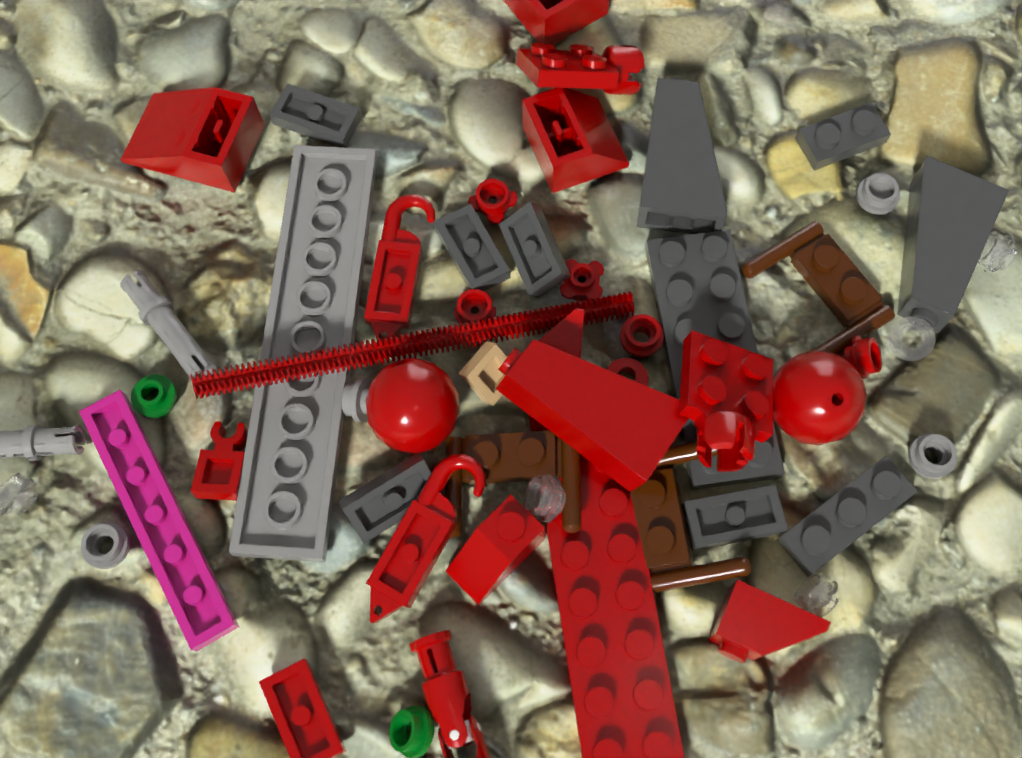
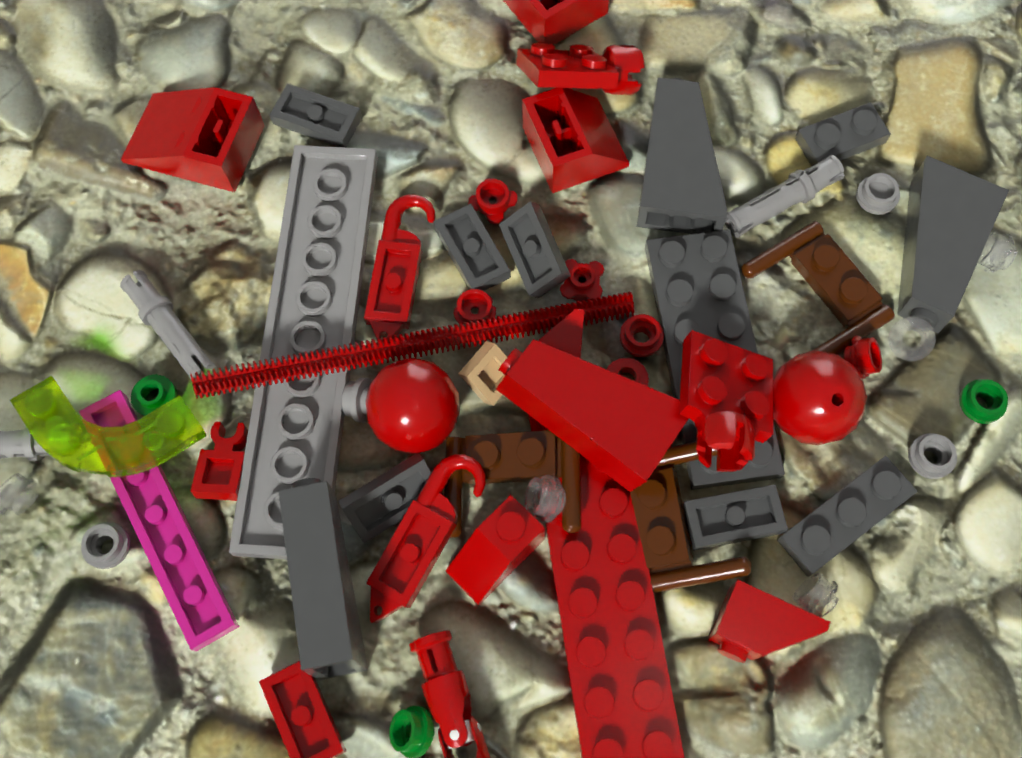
(105, 449): none -> clear neon green plate
(320, 581): none -> dark grey slope
(798, 188): none -> light grey pin
(992, 393): none -> green plate

